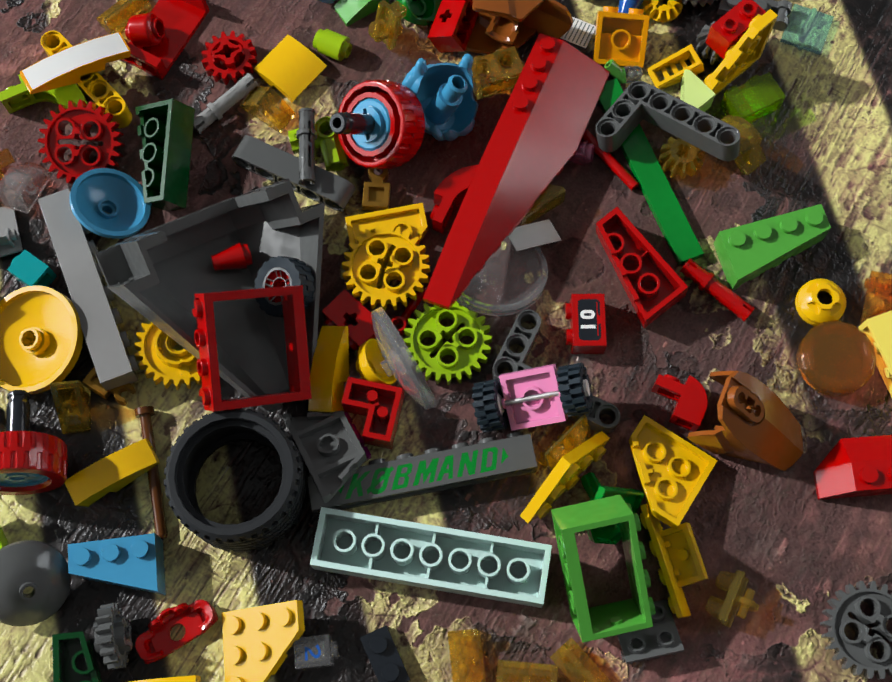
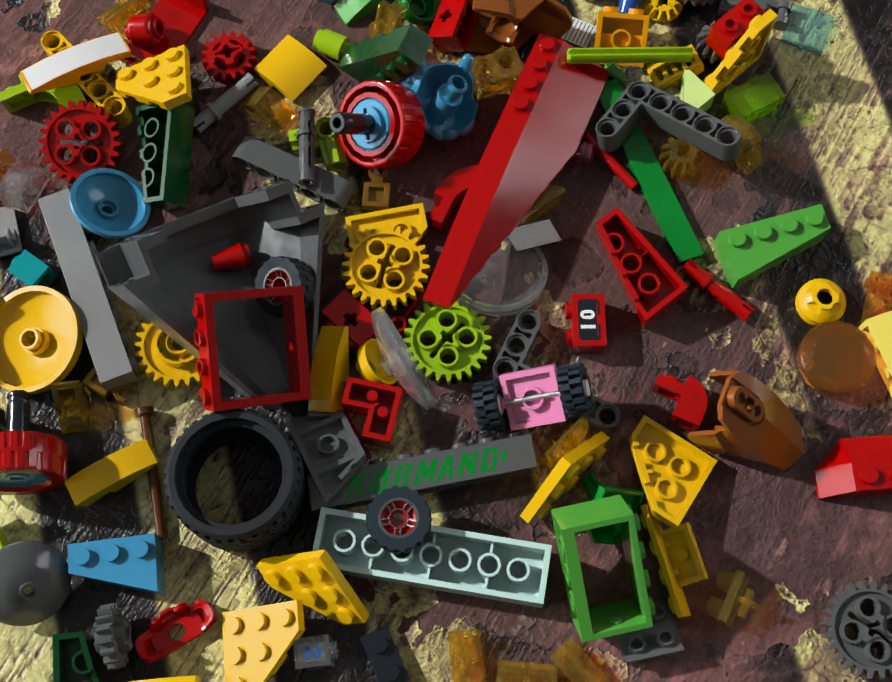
(158, 79): none -> yellow plate
(317, 583): none -> yellow plate
(386, 56): none -> dark green wedge
(387, 507): none -> black wheel
(629, 55): none -> lime axle

